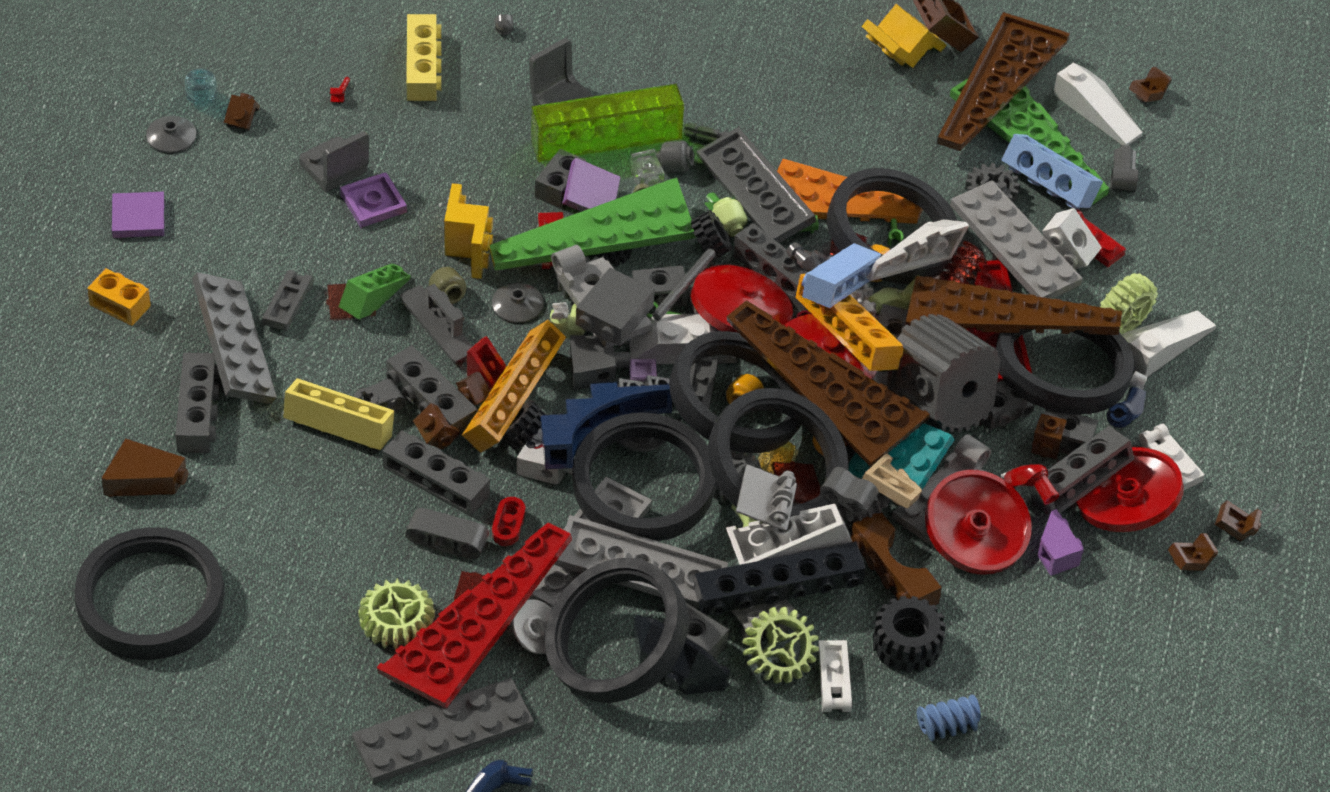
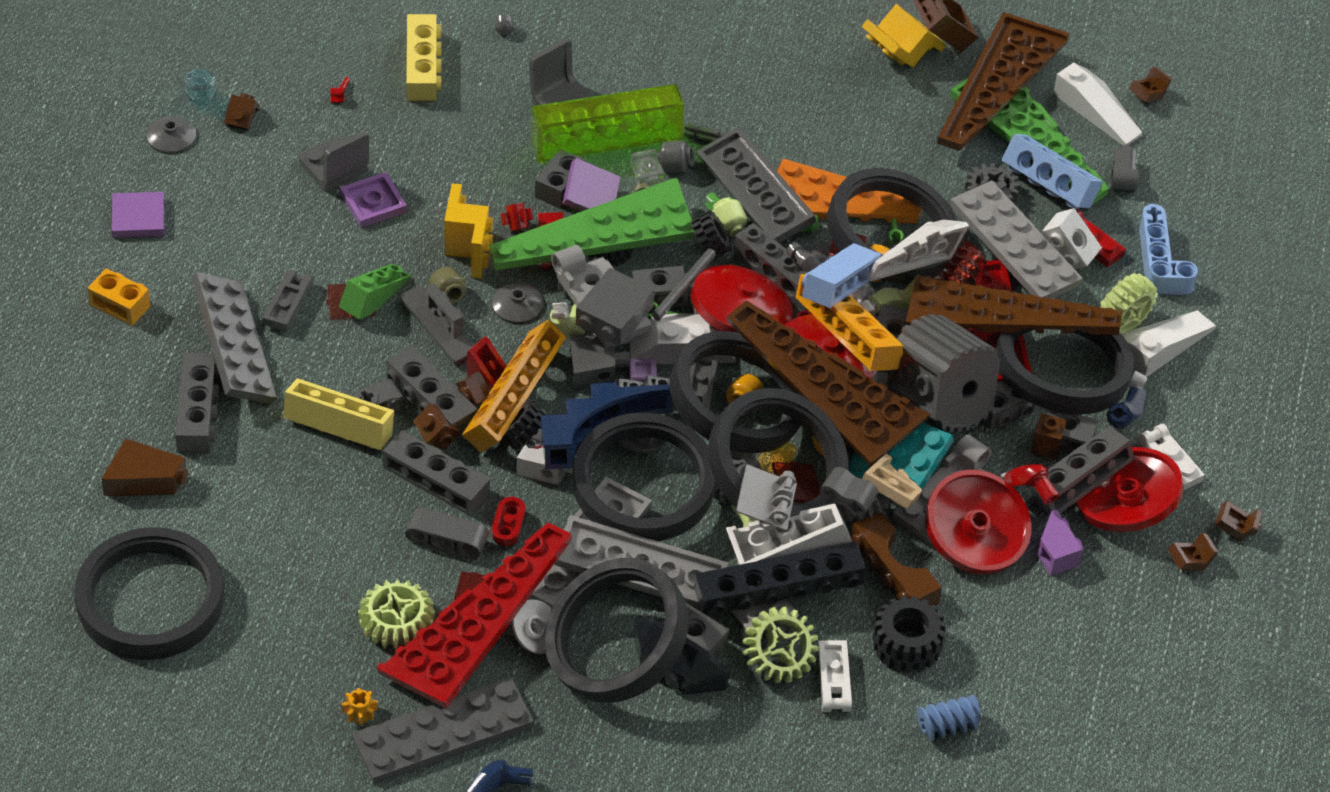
(359, 706): none -> light orange gear
(516, 216): none -> red gear
(1167, 275): none -> light blue beam

